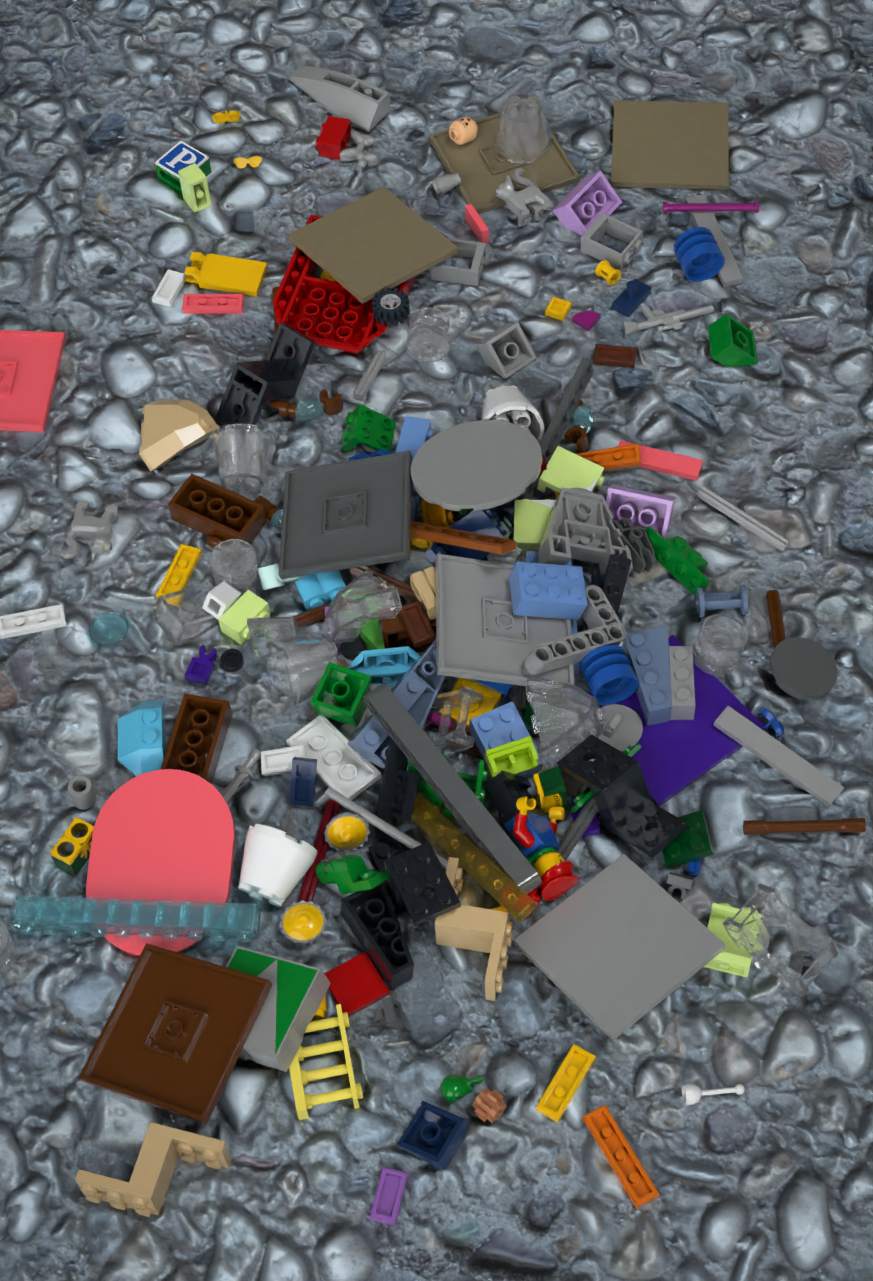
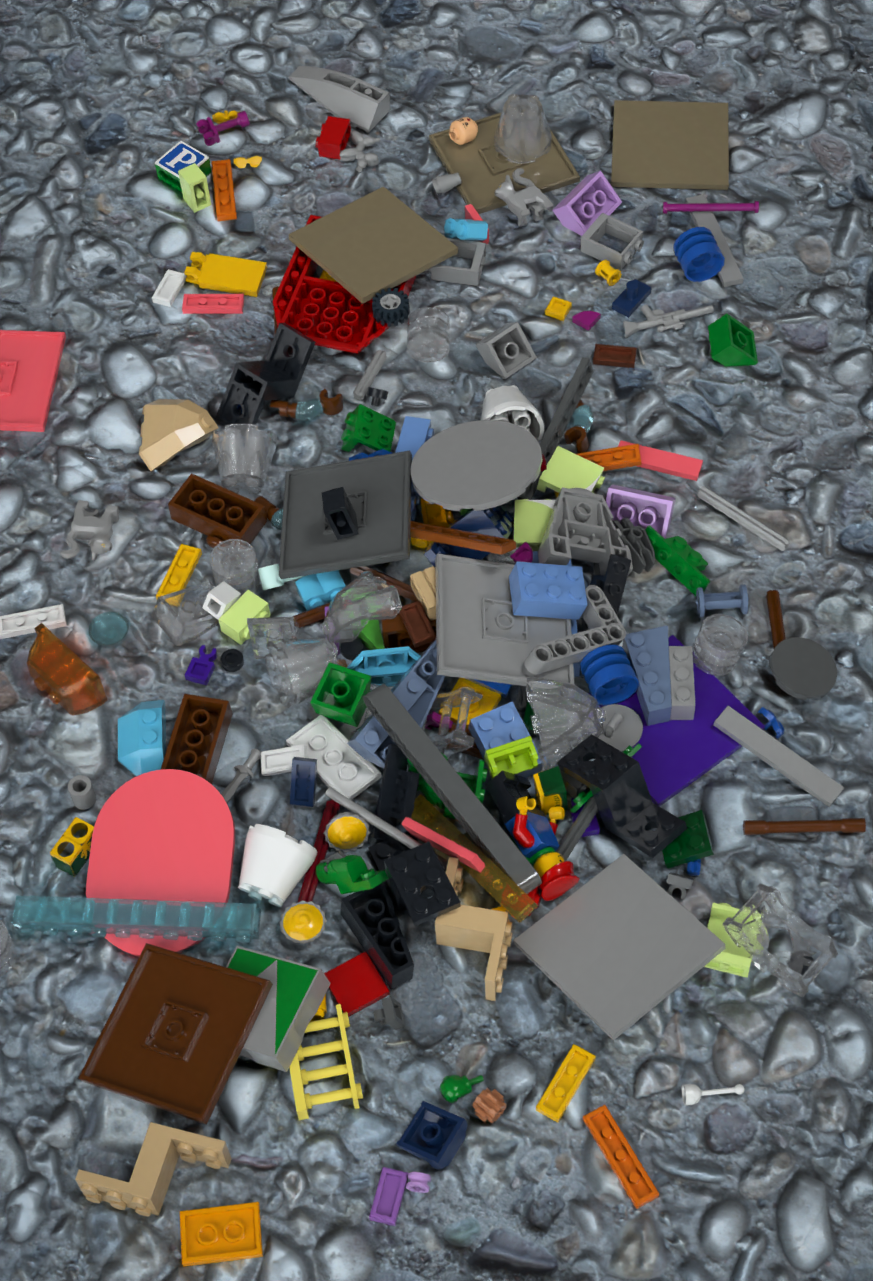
(63, 674): none -> clear orange windscreen
(221, 1234): none -> light orange tile
(224, 190): none -> orange tile
(241, 119): none -> magenta bar
(340, 513): none -> black brick
(376, 395): none -> black tile
(418, 1182): none -> lavender bush
(443, 844): none -> coral tile
(466, 229): none -> medium azure brick
(523, 554): none -> magenta tile

